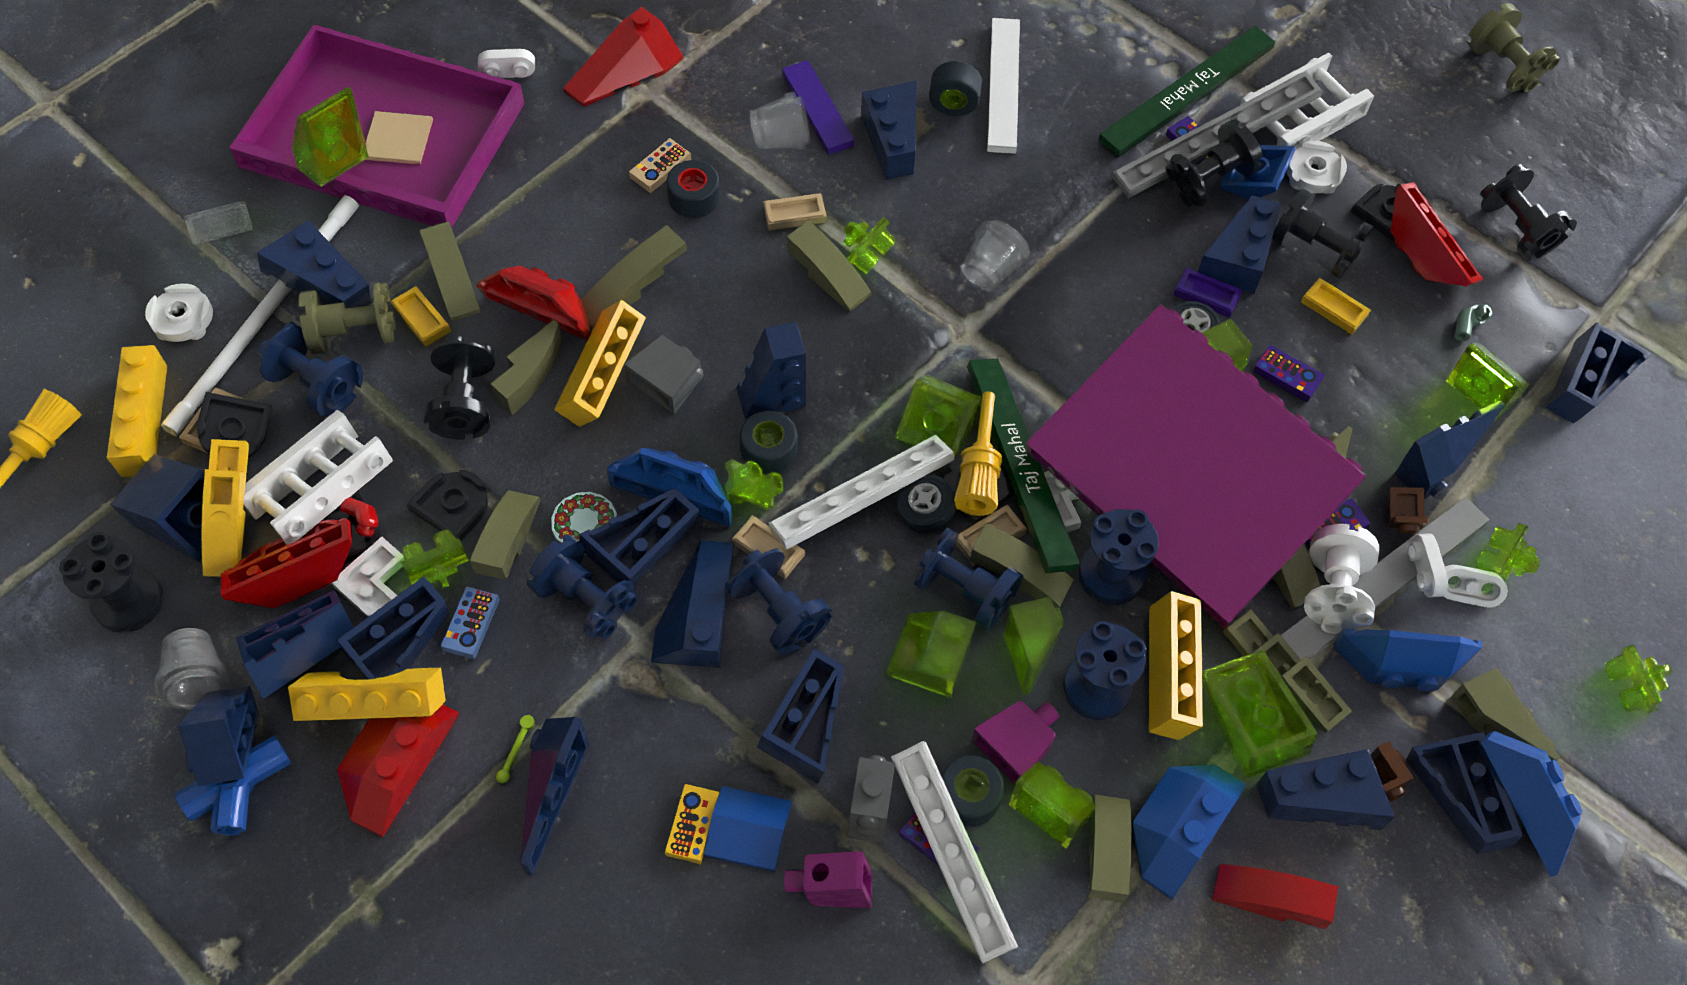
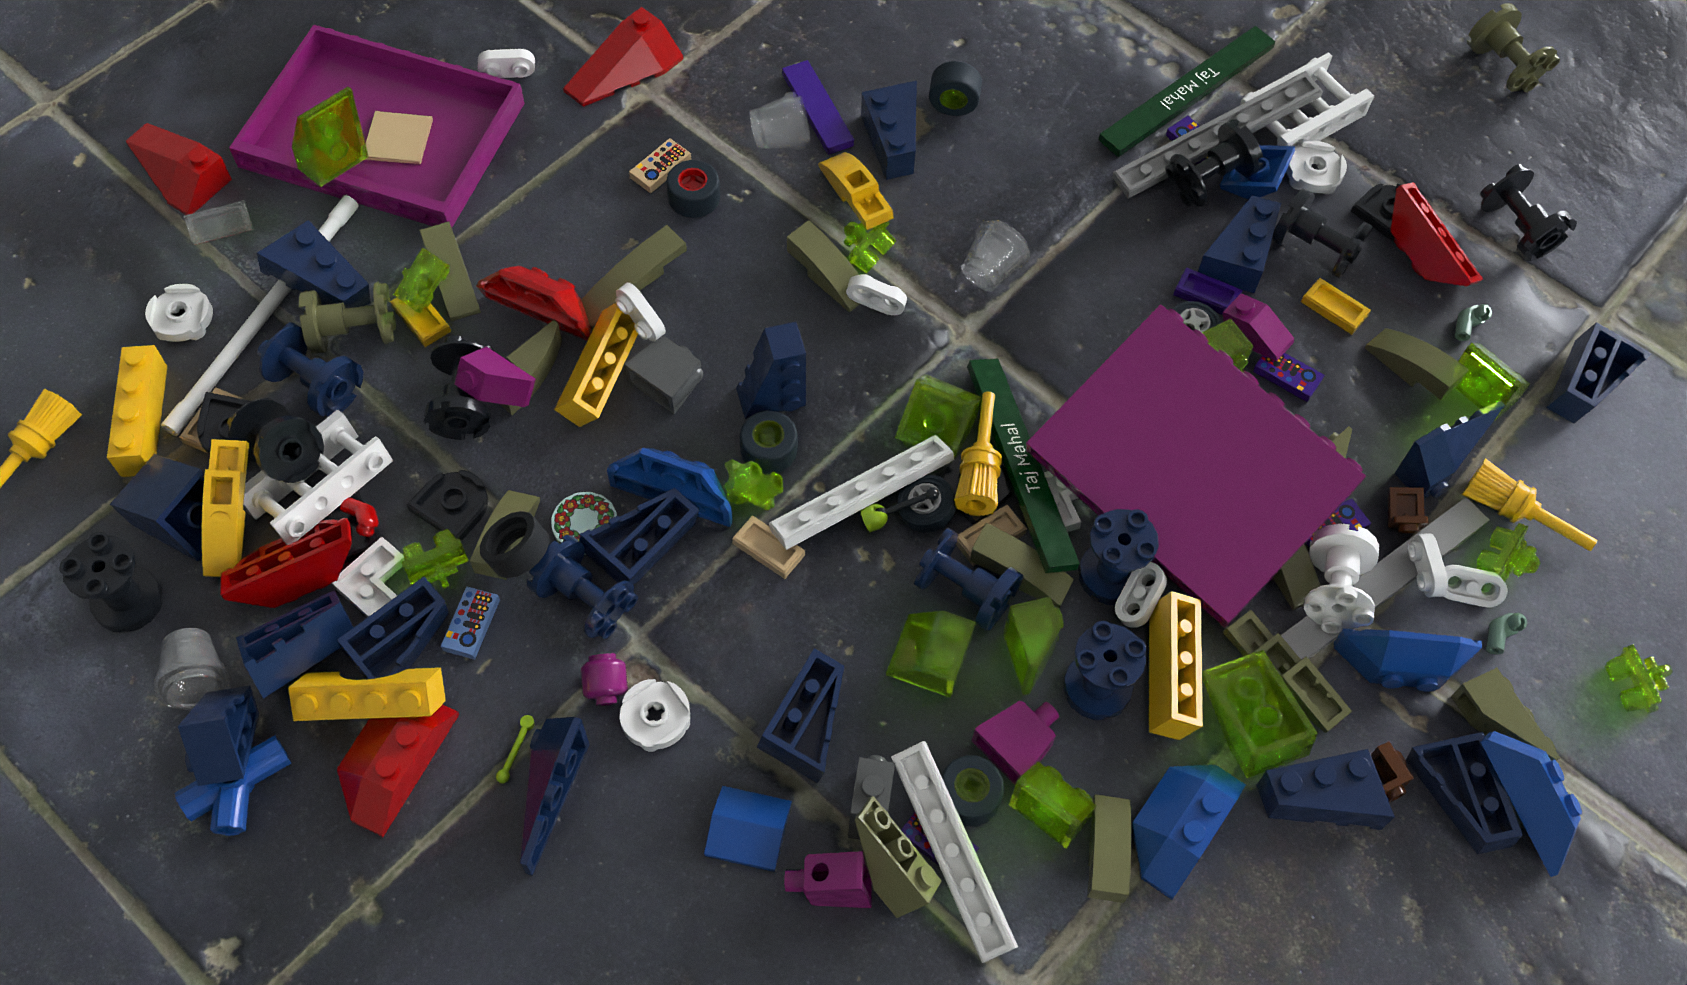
(179, 167): none -> red wedge
(279, 443): none -> black piece
(421, 280): none -> clear neon green hips
(494, 379): none -> magenta slope
(521, 557): none -> black tyre
(604, 679): none -> magenta head
(634, 304): none -> white plate
(654, 734): none -> white plate
(691, 824): tile -> none
(696, 614): dark blue wedge -> none
(793, 617): dark blue piece -> none
(794, 211): tan tile -> none
(857, 187): none -> yellow slope
(876, 294): none -> white plate
(876, 515): none -> hinge
(894, 864): none -> olive slope
(1003, 86): white tile -> none
(1139, 596): none -> white plate
(1259, 326): none -> magenta slope
(1276, 894): red slope -> none
(1417, 361): none -> olive slope
(1501, 628): none -> sand green arm
(1518, 501): none -> yellow piece

